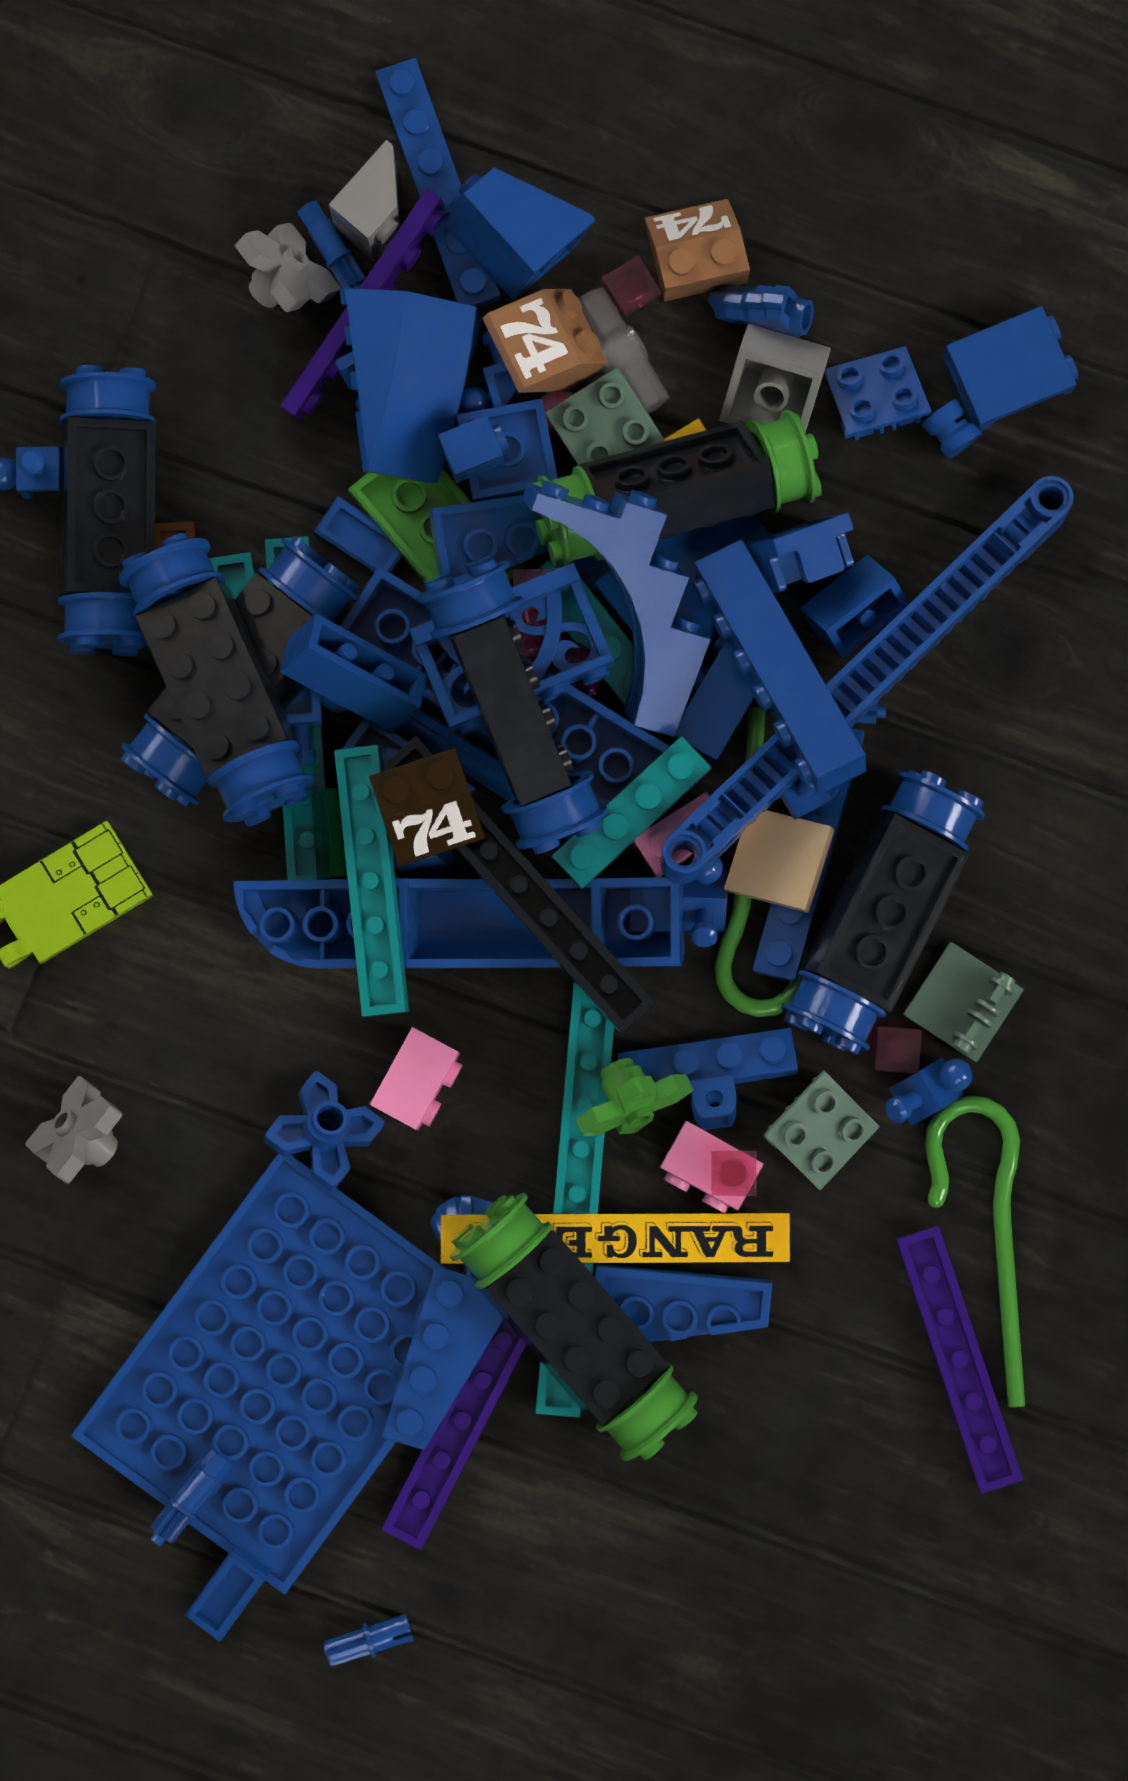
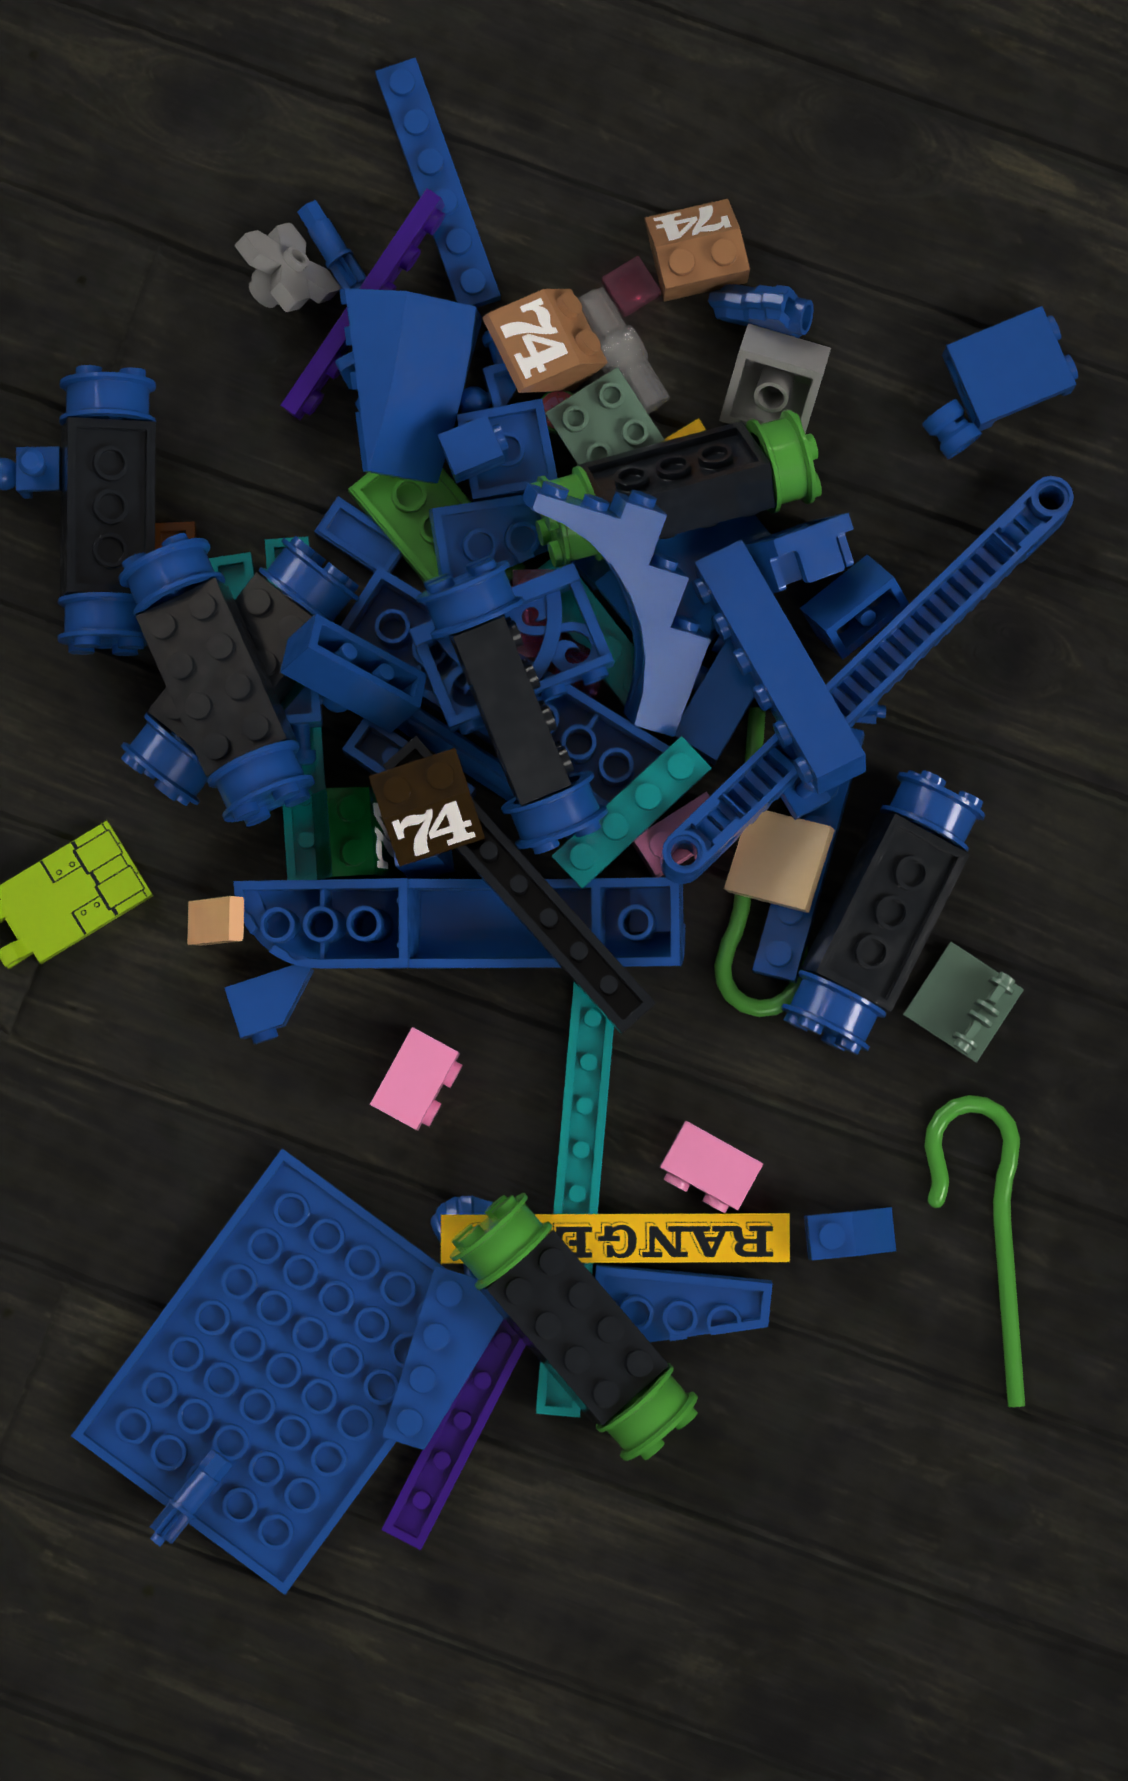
(78, 1132): light grey plant -> none
(215, 920): none -> light nougat tile
(227, 1593): blue tile -> none
(267, 1001): none -> blue slope
(327, 1147): blue plant -> none
(368, 1640): blue axle -> none
(369, 204): light grey slope -> none
(371, 885): teal plate -> none
(514, 228): blue slope -> none
(631, 1099): bright green plant -> none
(705, 905): blue piece -> none
(718, 1065): blue plate -> none
(733, 1173): clear pink plate -> none
(821, 1130): sand green hinge -> none
(849, 1233): none -> blue slope
(877, 393): blue hinge -> none
(897, 1050): clear pink plate -> none
(928, 1091): blue piece -> none
(959, 1359): dark purple plate -> none

